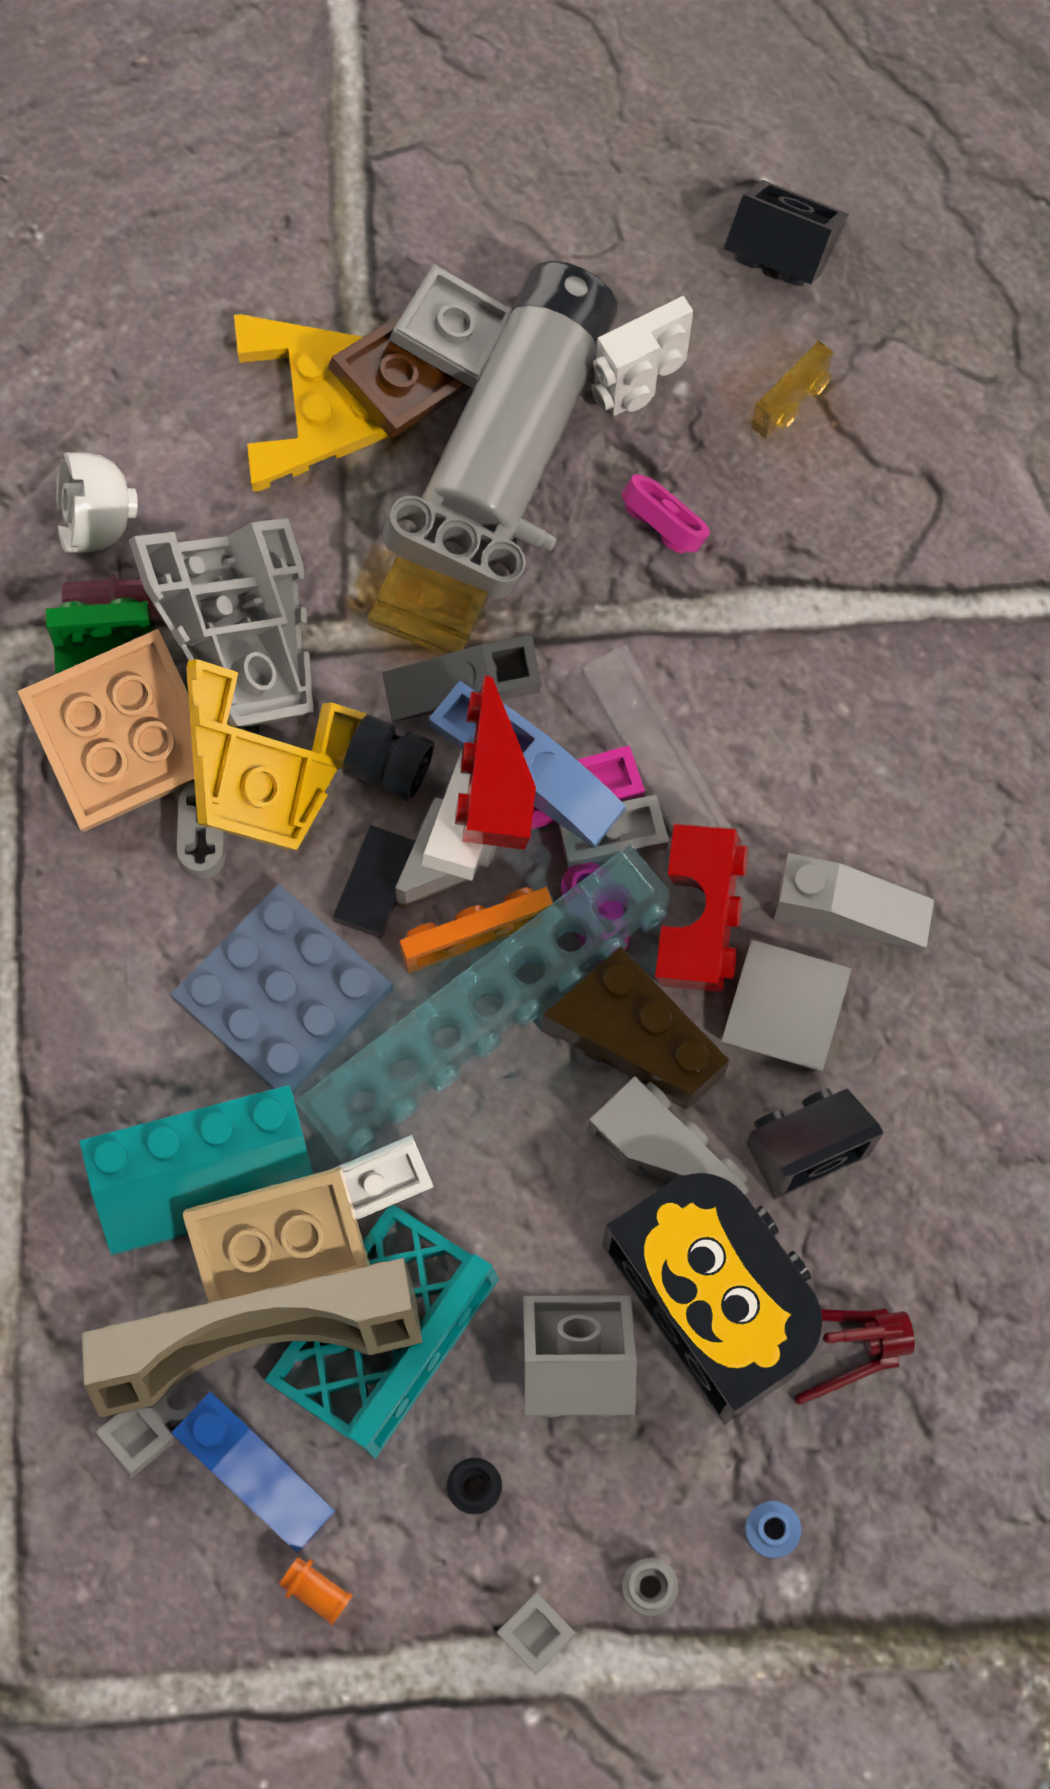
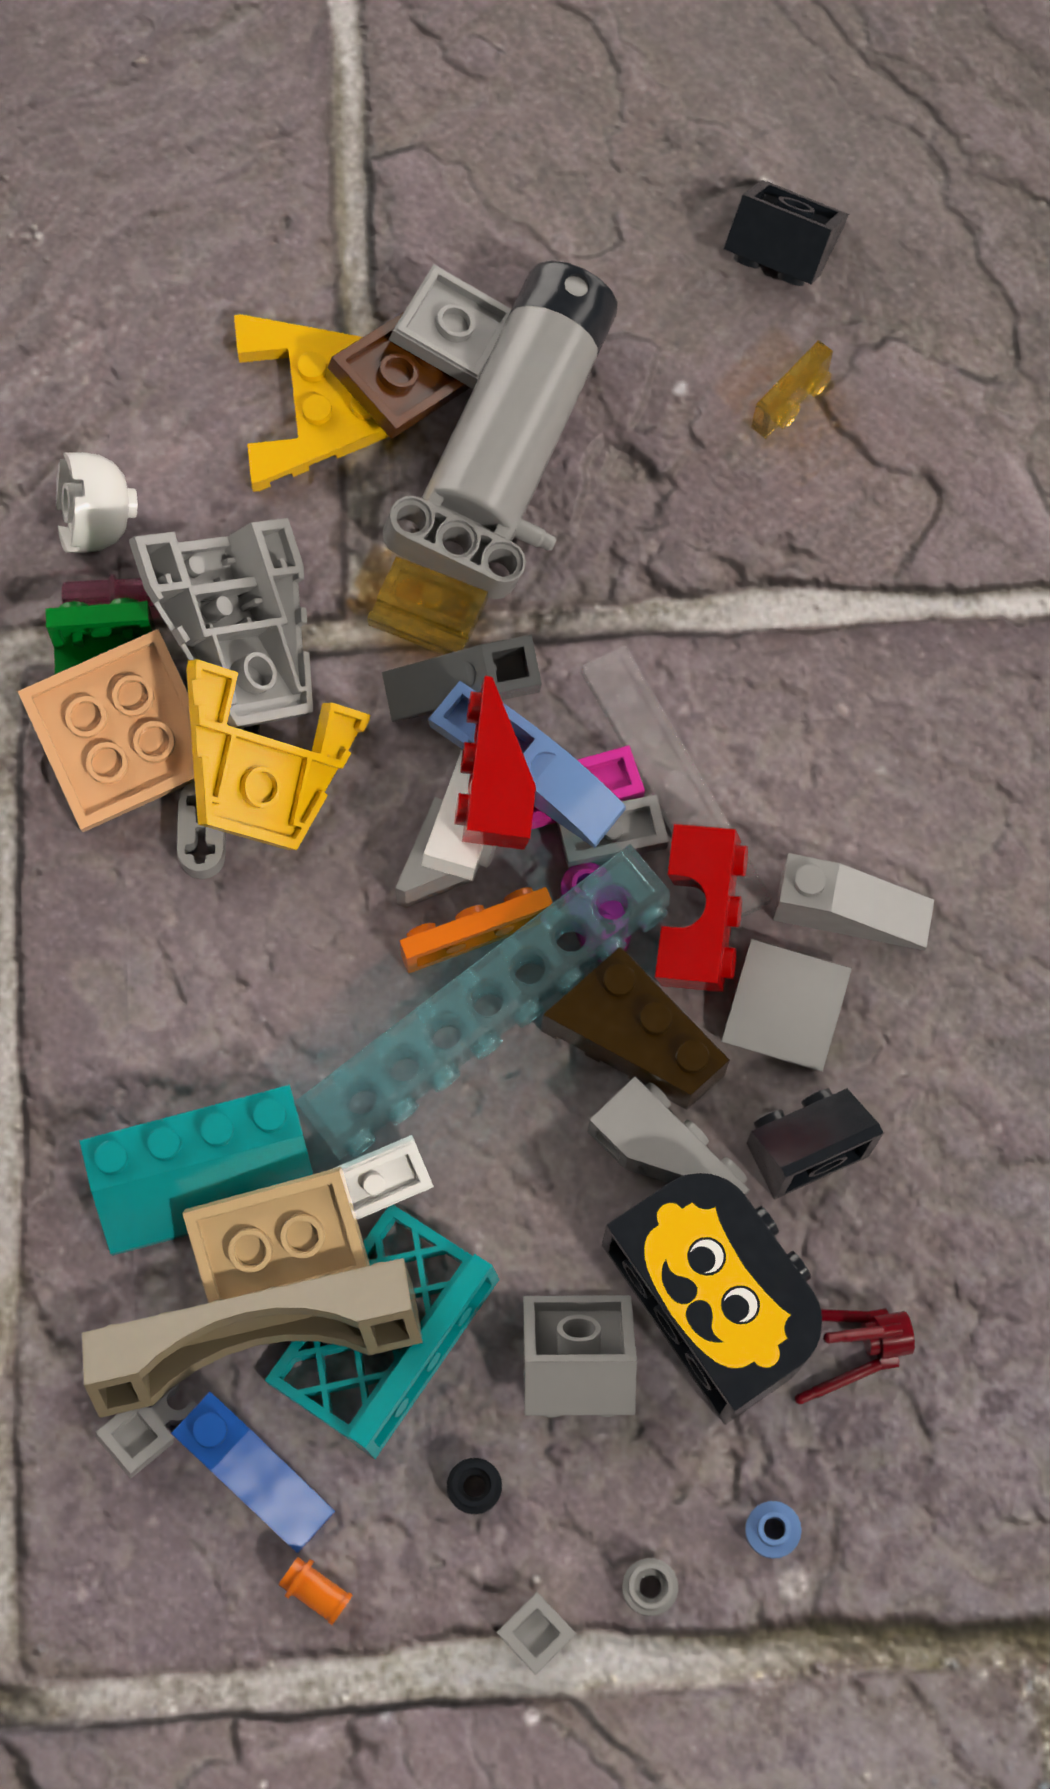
(282, 991): sand blue plate -> none
(371, 886): black tile -> none
(383, 756): black wheel -> none
(638, 352): white plate -> none
(677, 524): dark pink plate -> none

